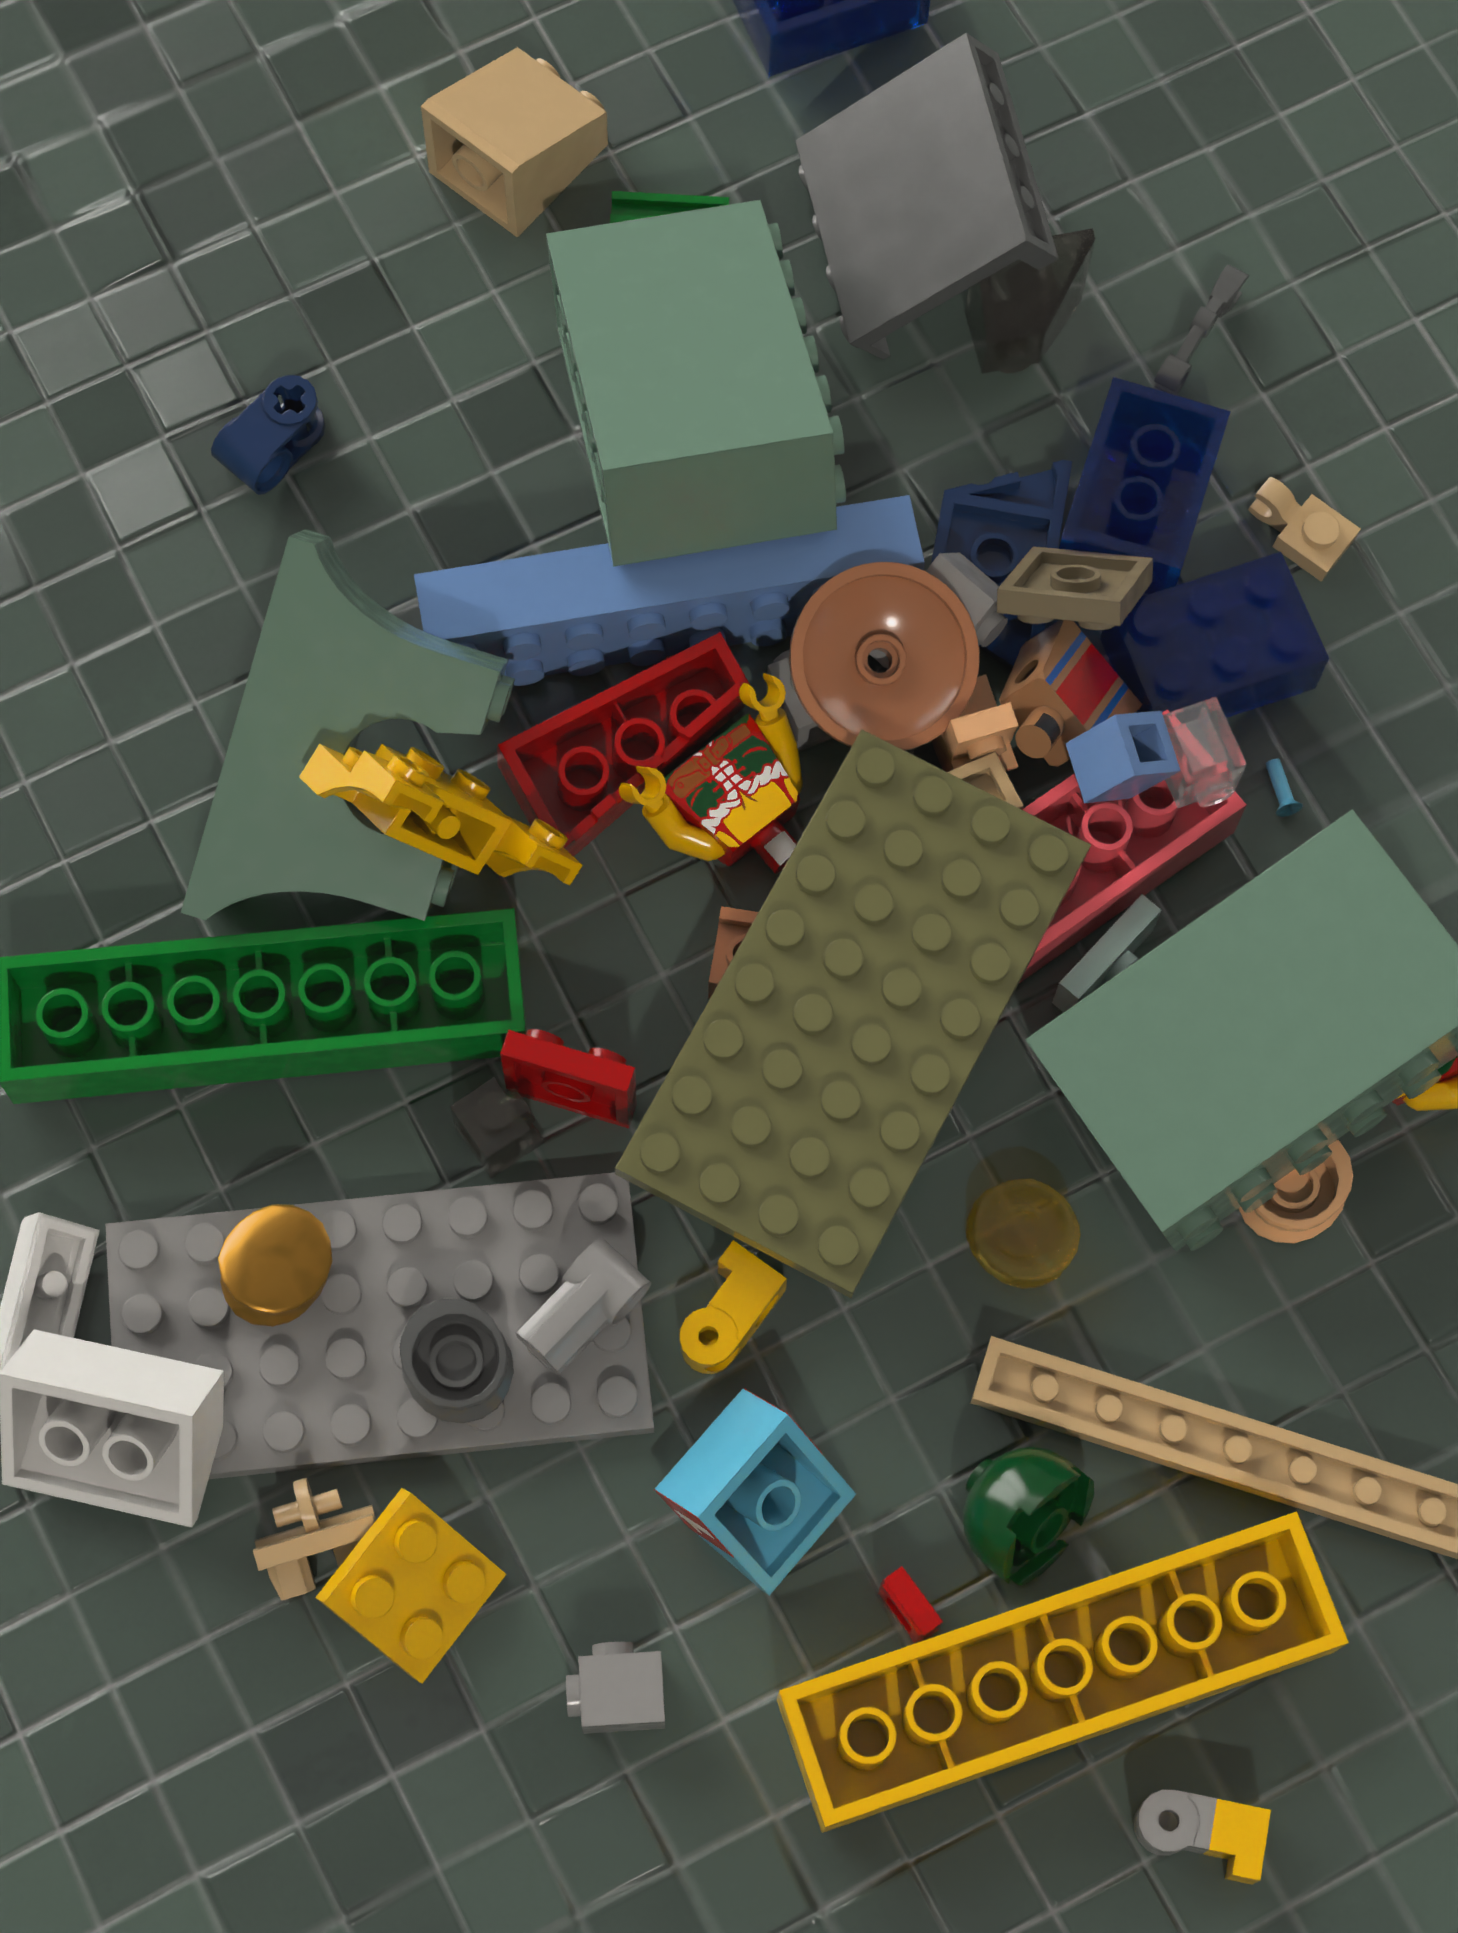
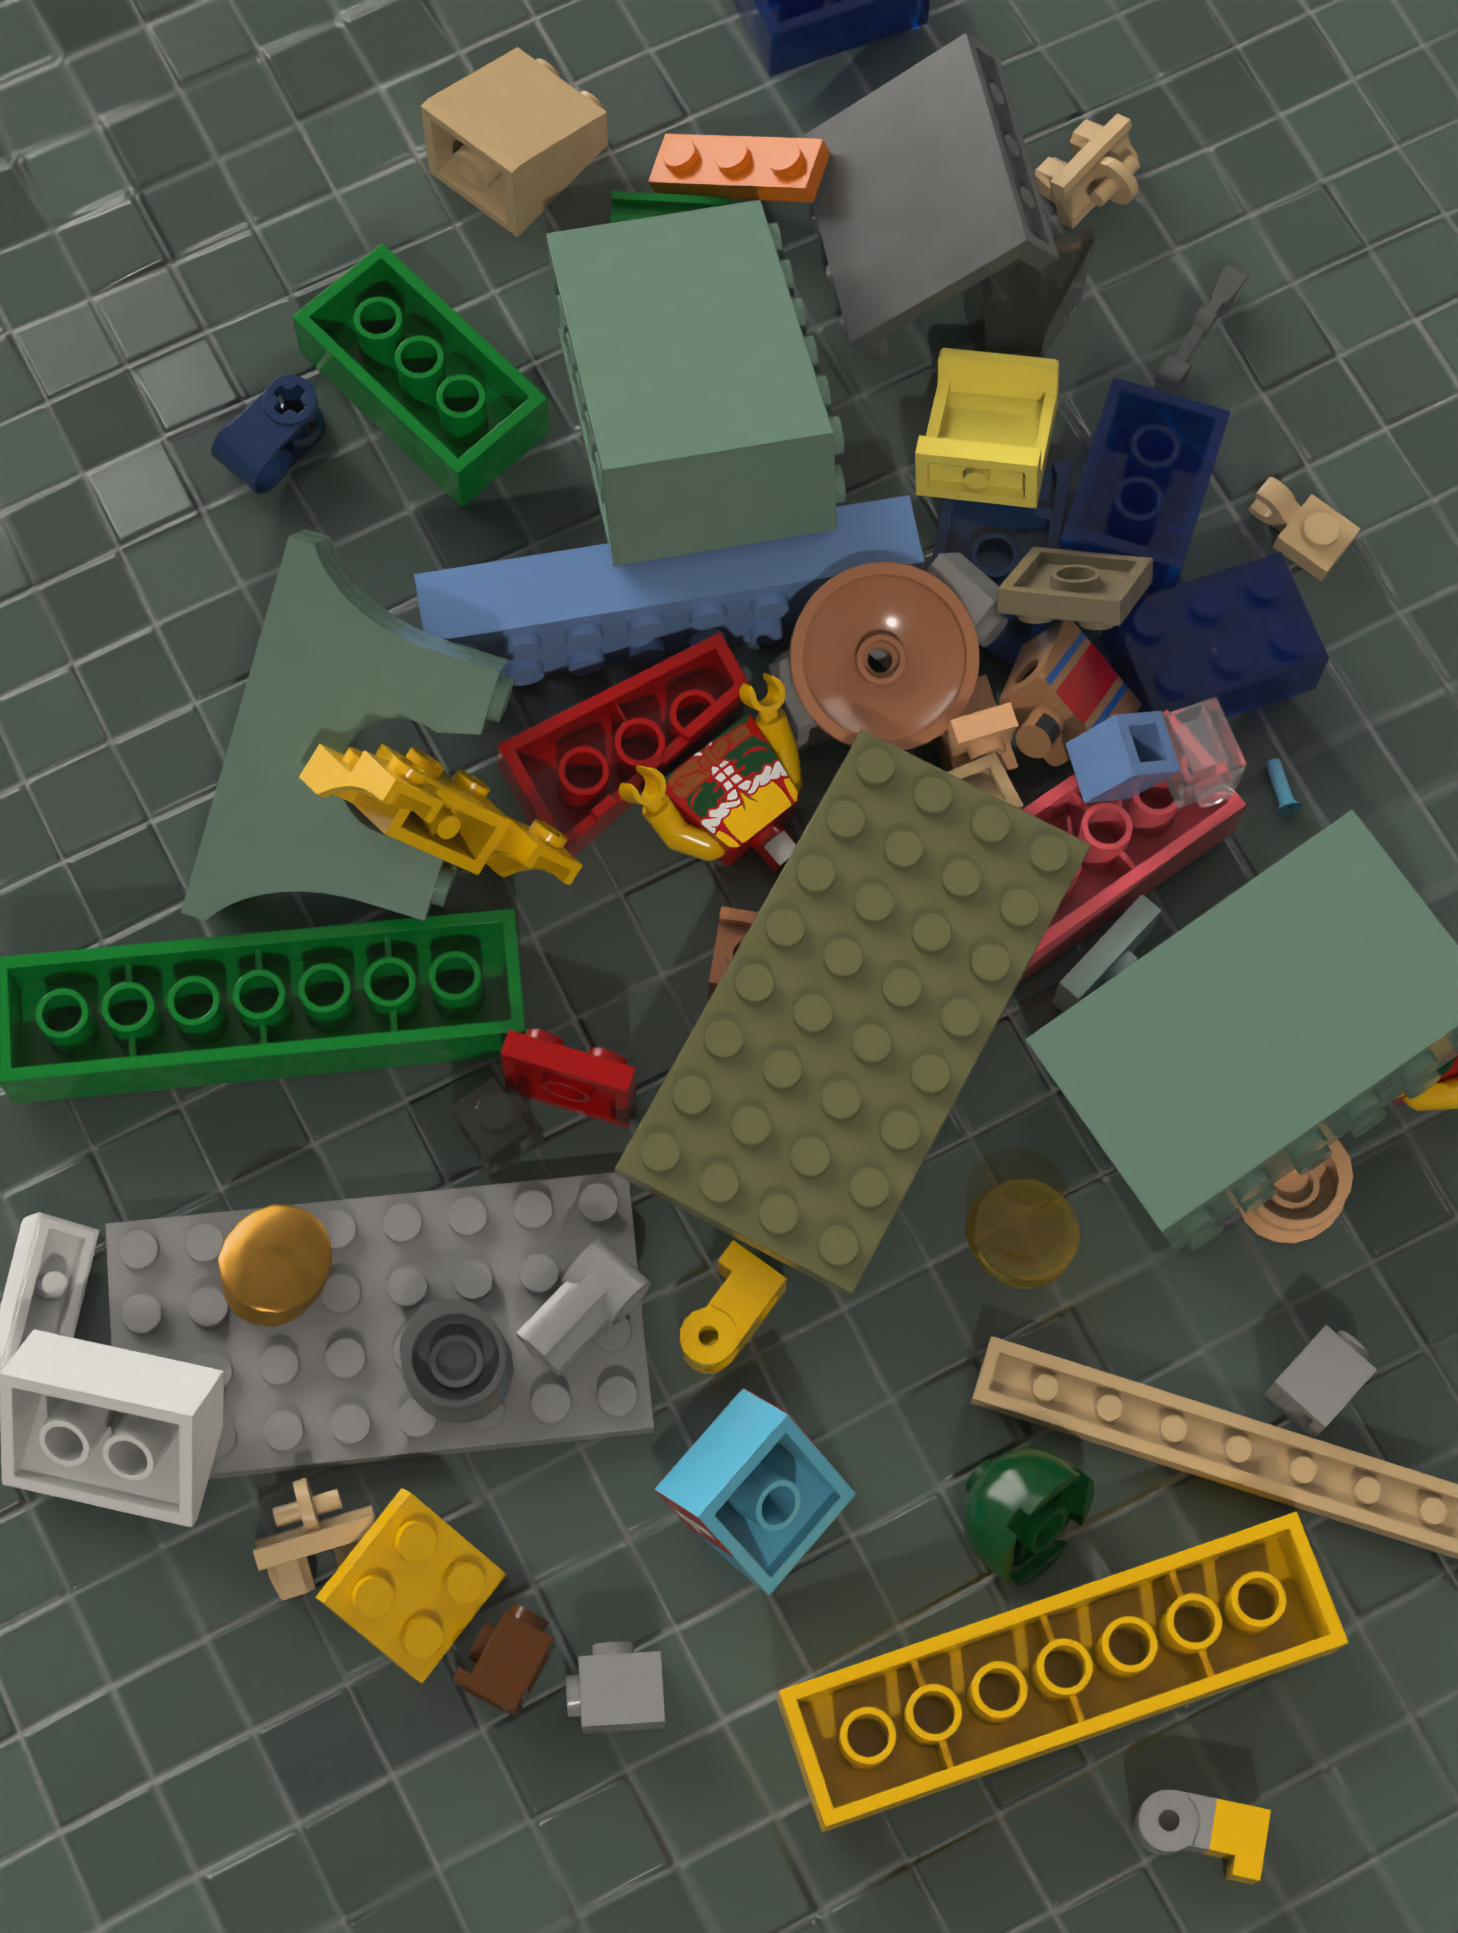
(422, 374): none -> green brick
(507, 1660): none -> reddish brown brick
(740, 167): none -> orange plate
(909, 1605): red tile -> none
(988, 428): none -> light yellow panel
(1097, 172): none -> tan hips
(1321, 1380): none -> light grey brick

